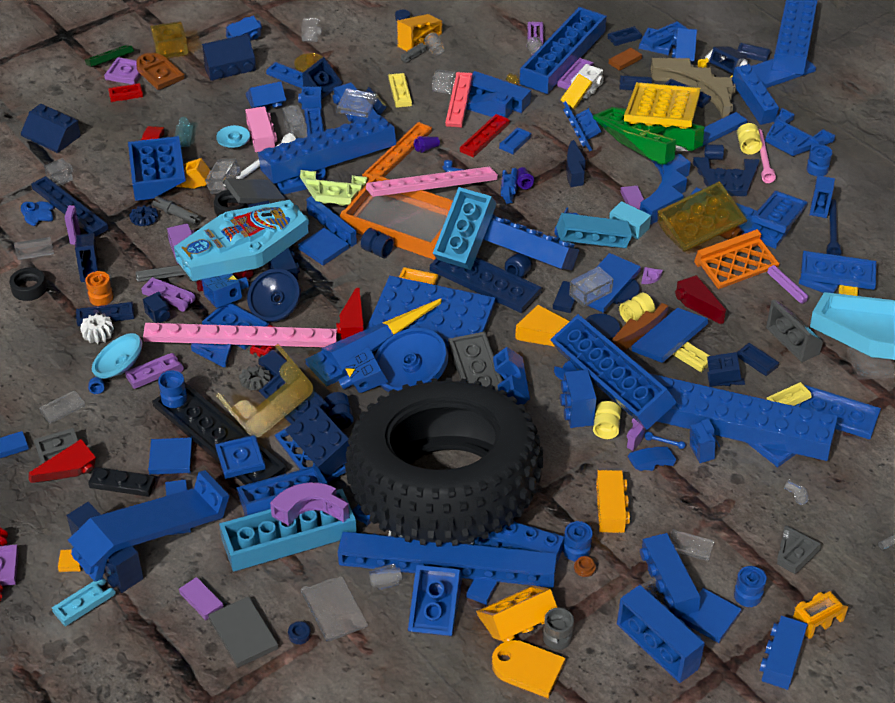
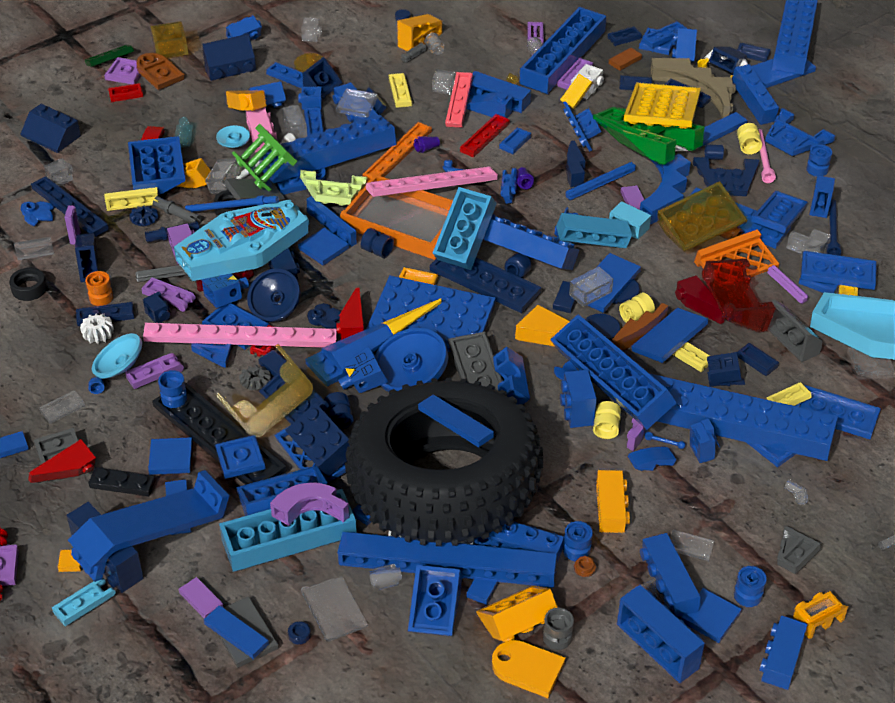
(130, 198): none -> light yellow tile
(162, 234): none -> dark blue pin
(236, 632): none -> blue tile
(246, 99): none -> light orange slope
(260, 200): none -> blue bar
(277, 150): none -> bright green fence
(324, 316): none -> dark blue plate
(456, 420): none -> blue tile
(600, 181): none -> blue axle
(651, 275): medium lavender tile -> none
(734, 295): none -> clear red windscreen
(815, 242): none -> clear brick

